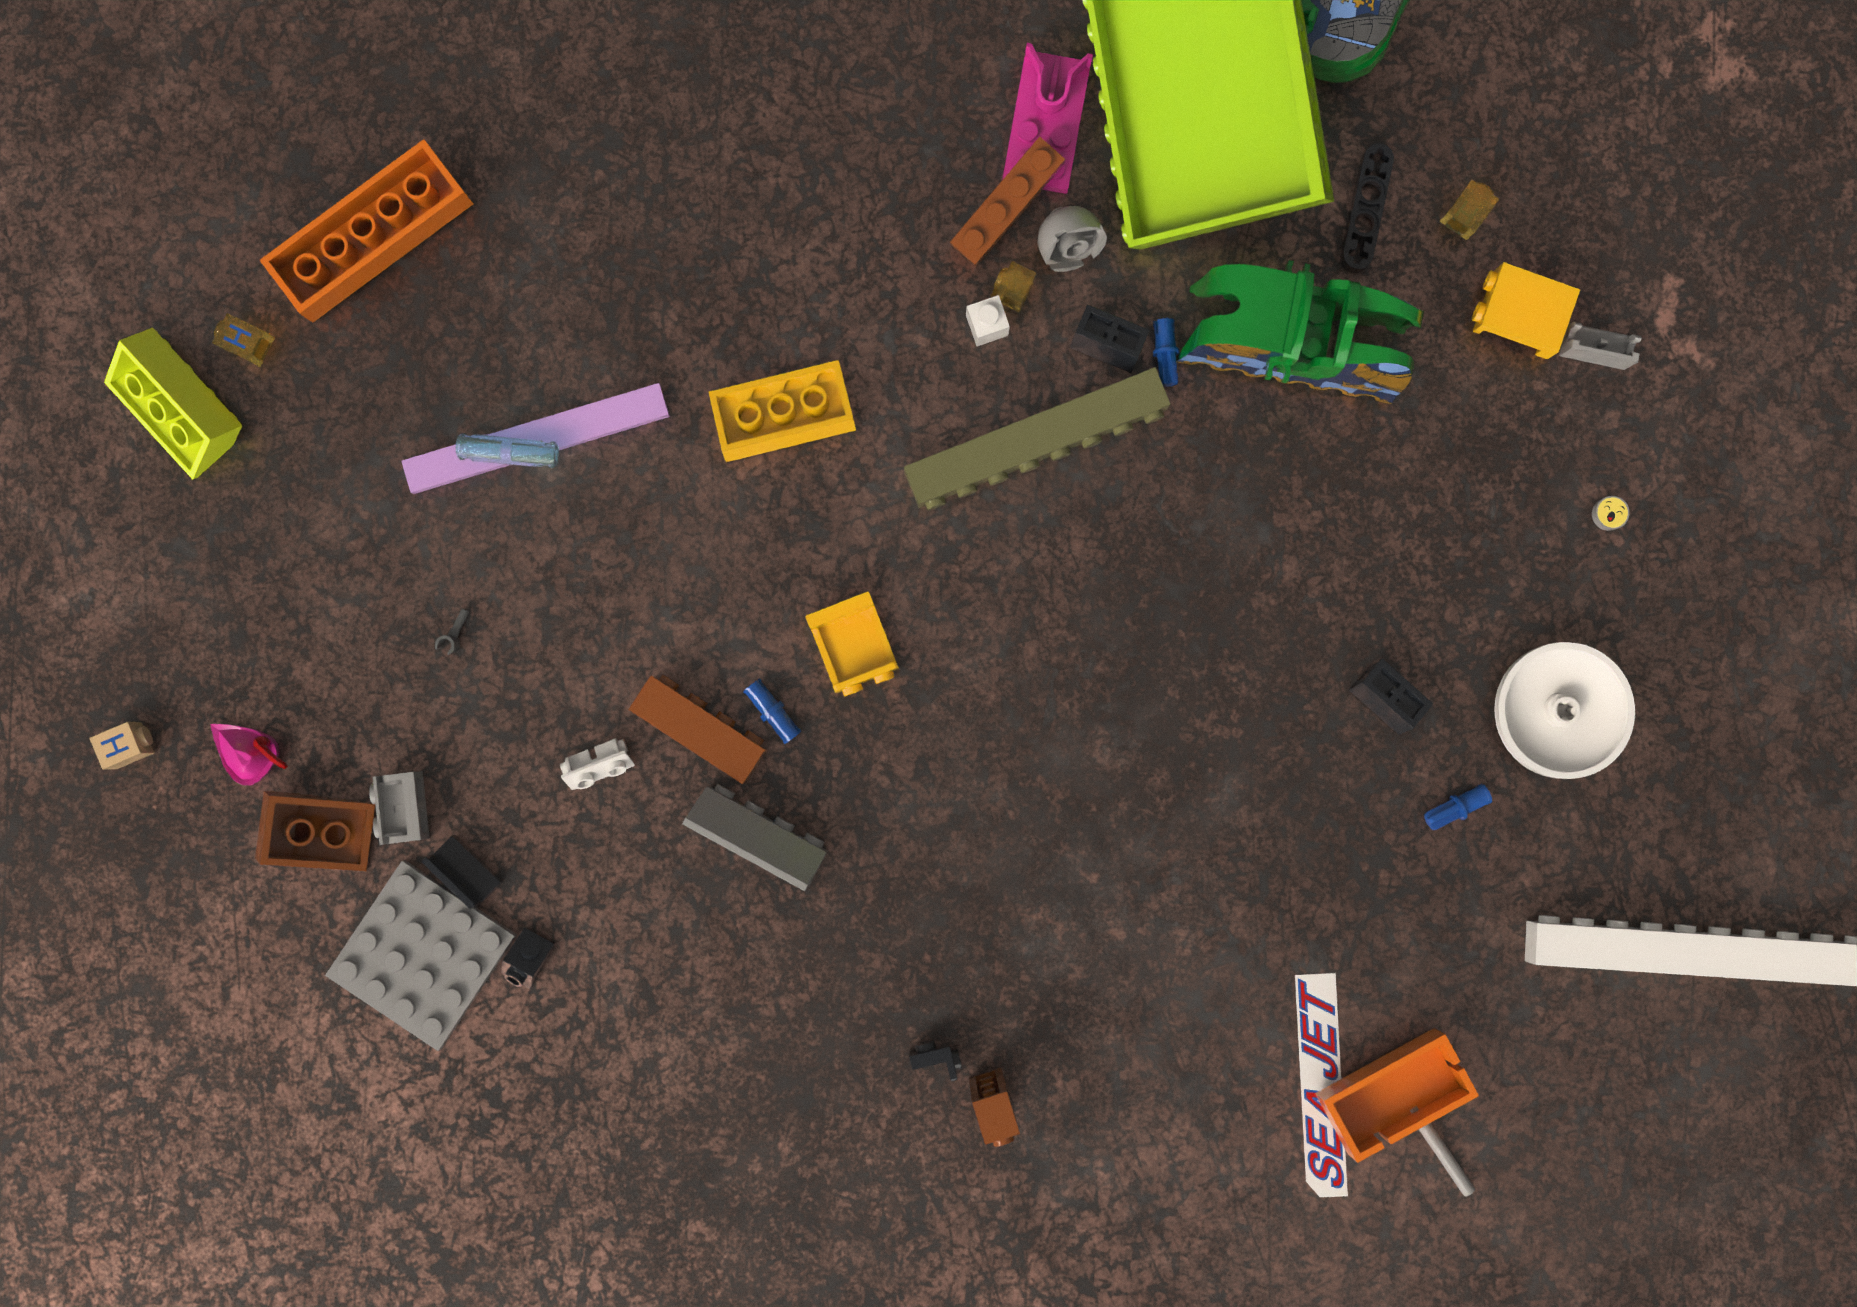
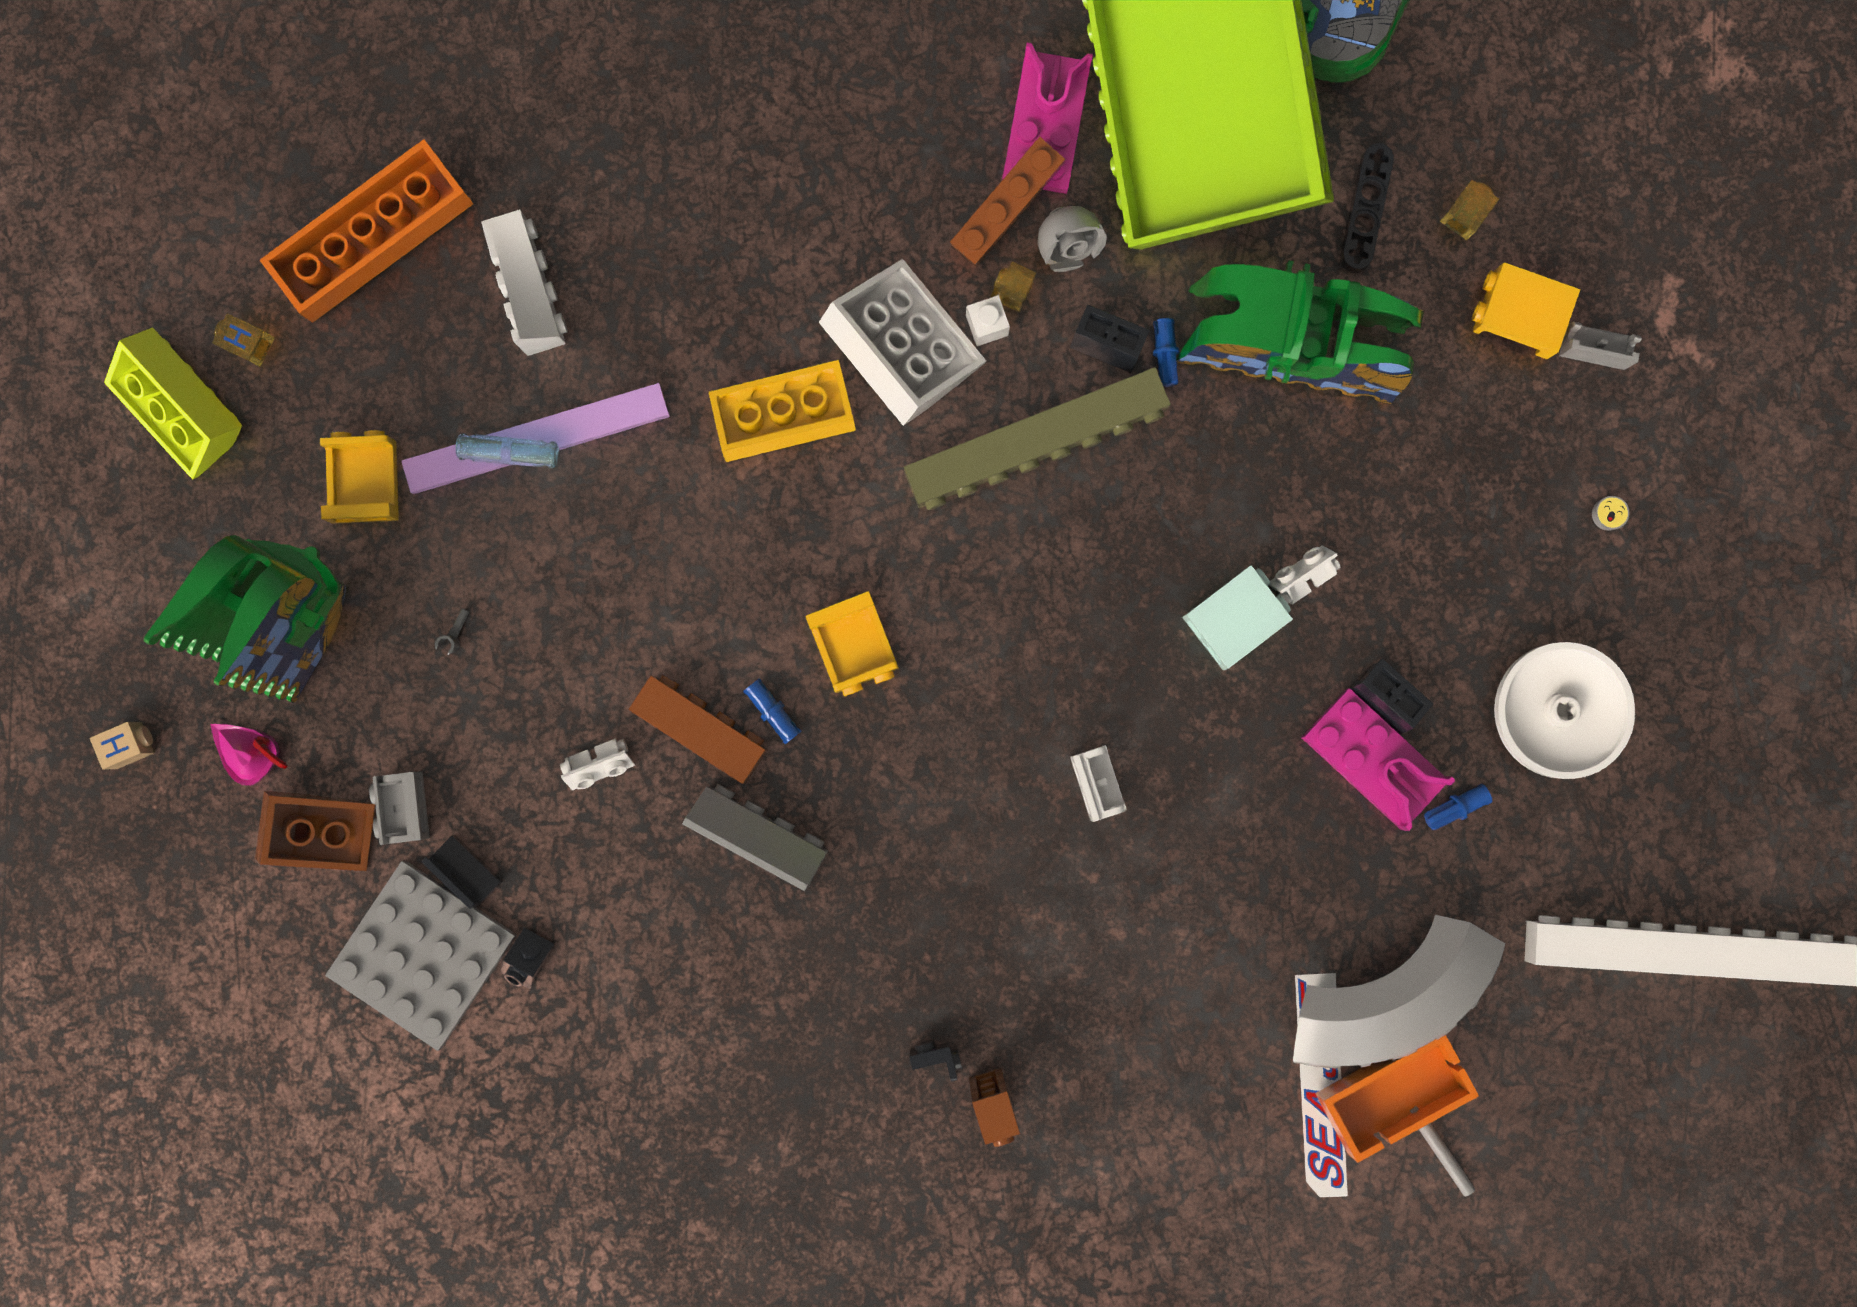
(257, 612): none -> green animal
(360, 478): none -> yellow panel
(524, 282): none -> white wedge
(901, 341): none -> white slope
(1098, 783): none -> white hinge
(1238, 617): none -> light aqua panel
(1317, 564): none -> white hinge
(1375, 759): none -> dark pink plate
(1403, 1008): none -> light grey brick

